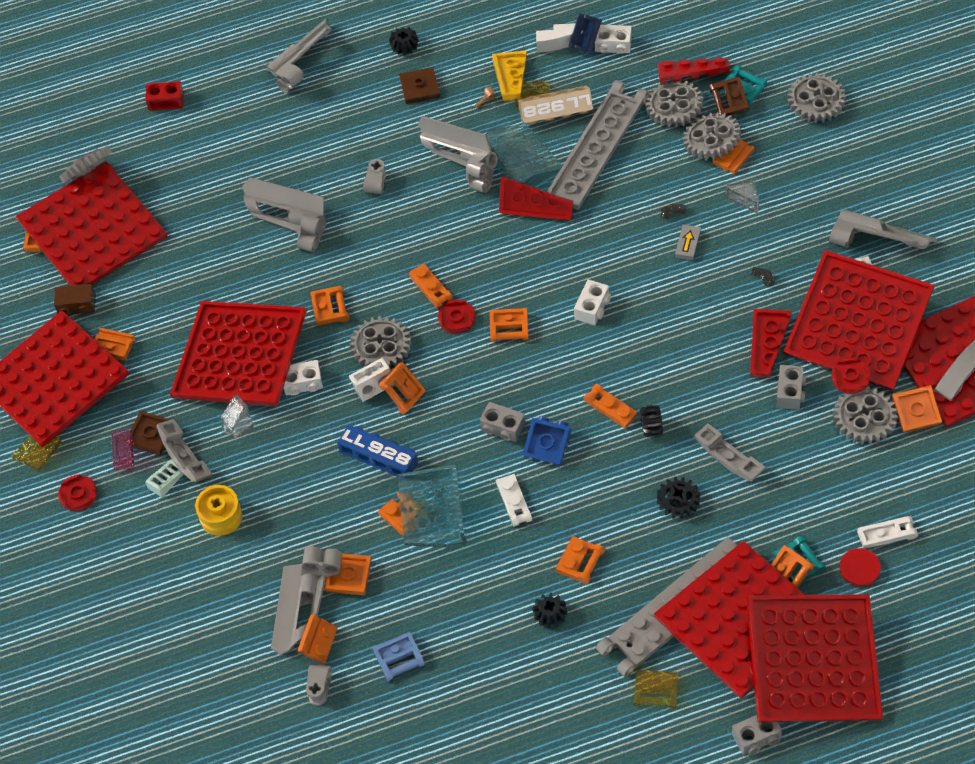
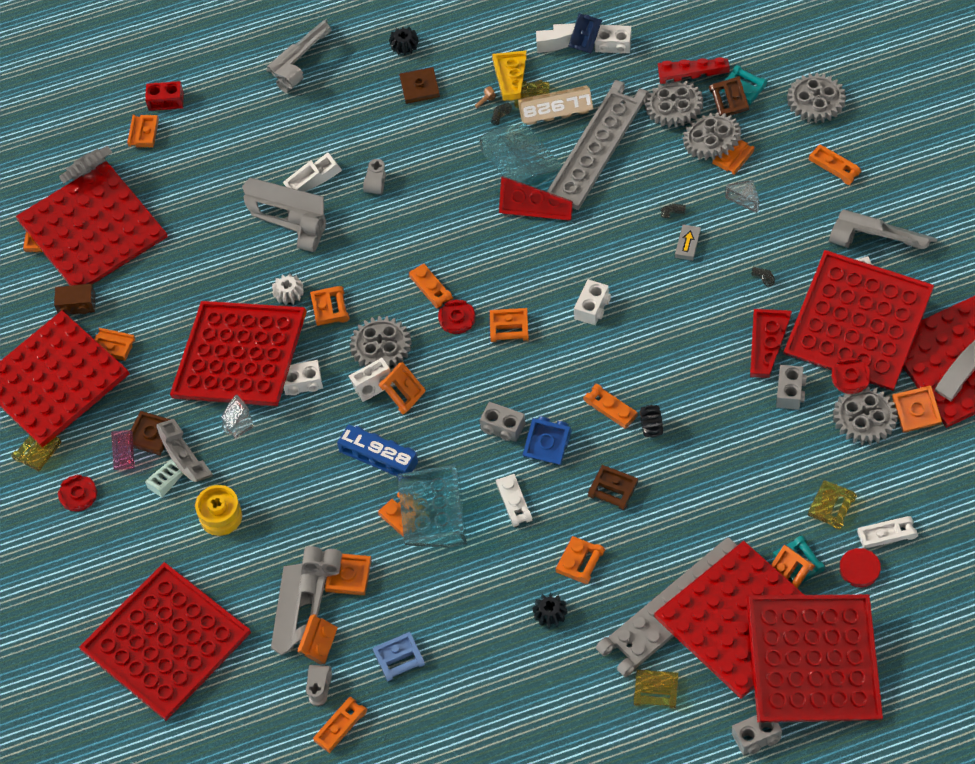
(143, 130): none -> orange plate
(165, 640): none -> red plate
(287, 289): none -> white gear
(313, 173): none -> white slope
(339, 724): none -> orange plate
(474, 149): light grey panel -> none
(499, 112): none -> clear smoke arm
(616, 482): none -> reddish brown plate
(677, 499): black gear -> none
(727, 455): light grey slope -> none
(826, 501): none -> clear yellow plate
(834, 164): none -> orange plate

